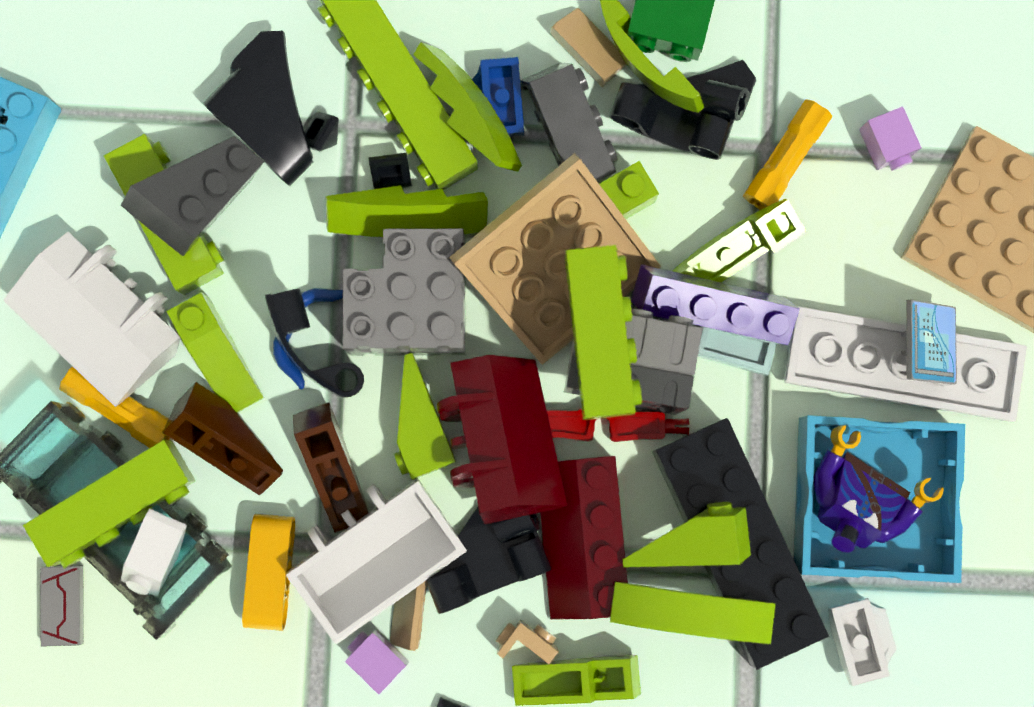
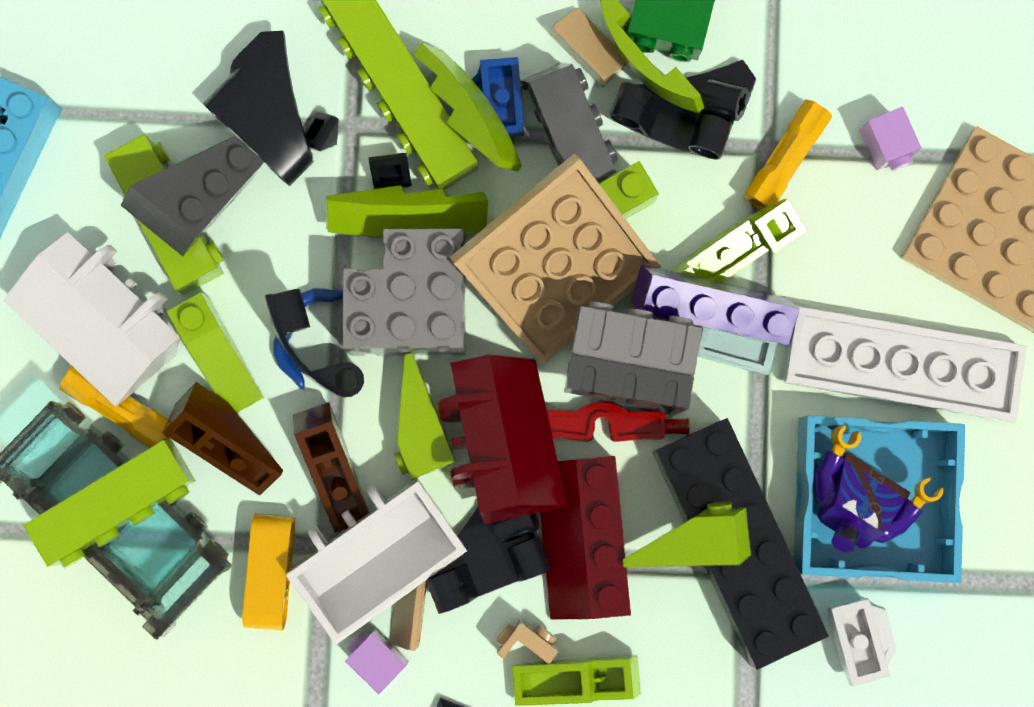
(61, 606): light grey tile -> none
(153, 553): white slope -> none
(601, 333): lime brick -> none
(692, 613): lime slope -> none
(930, 342): piece -> none

